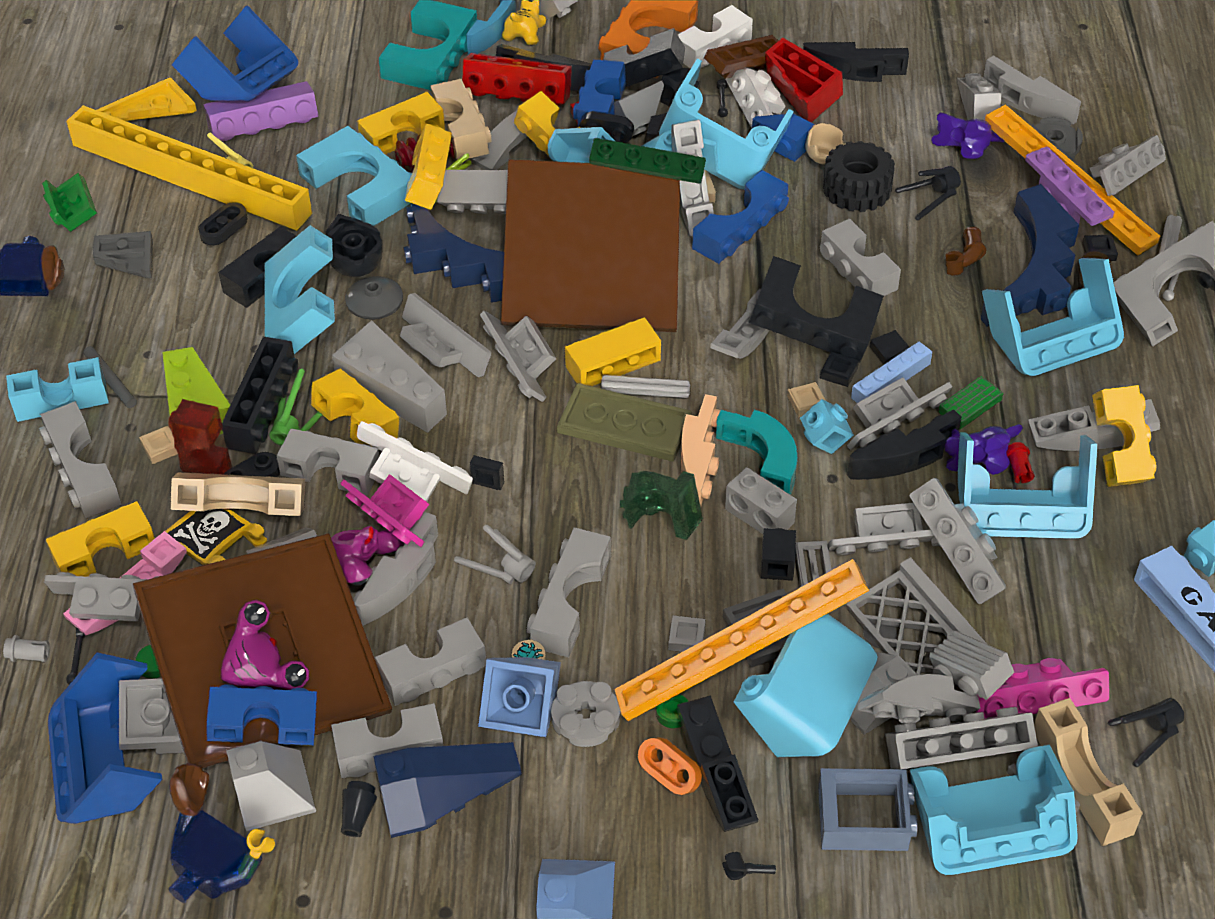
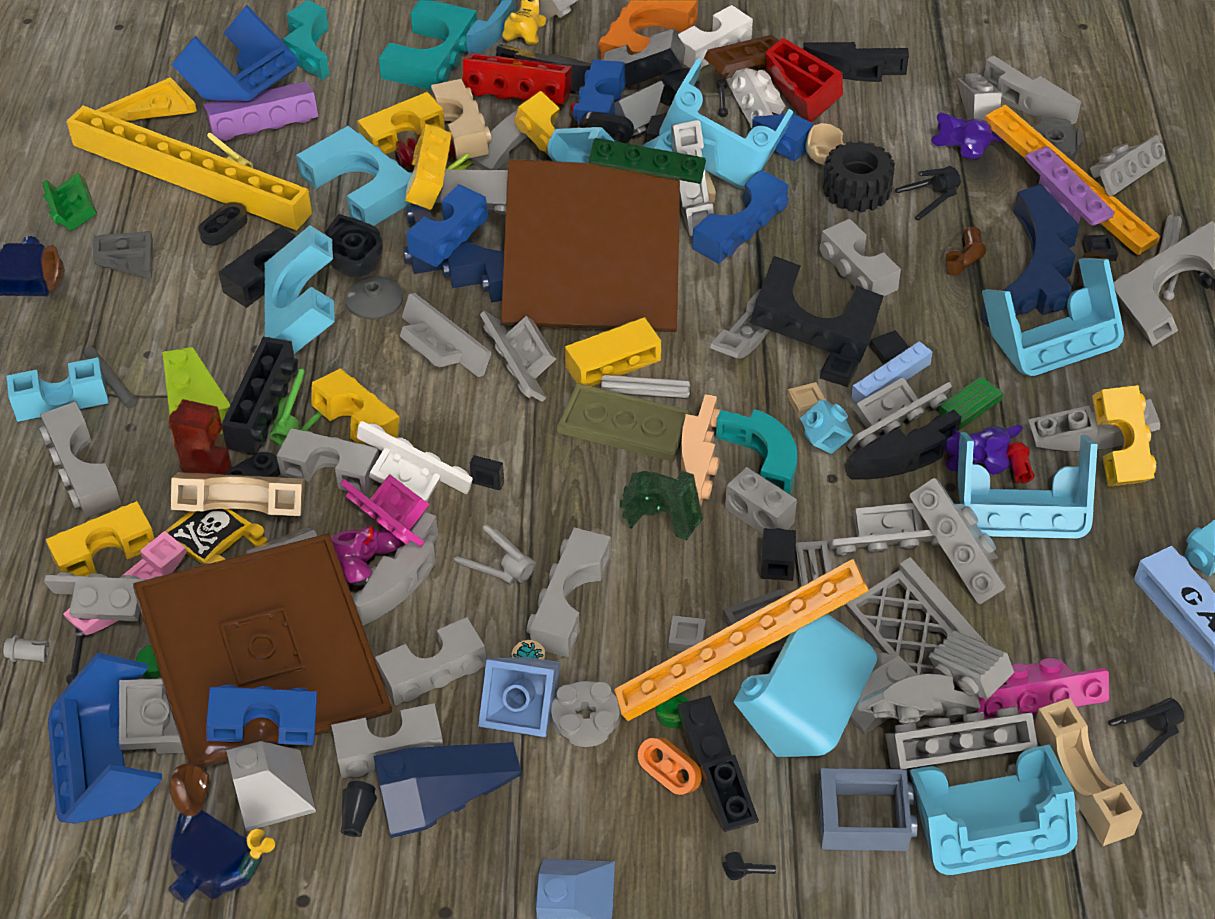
(159, 444): tan tile -> none
(254, 657): magenta head -> none
(305, 28): none -> teal arch
(392, 377): light grey wedge -> none
(436, 240): none -> blue arch

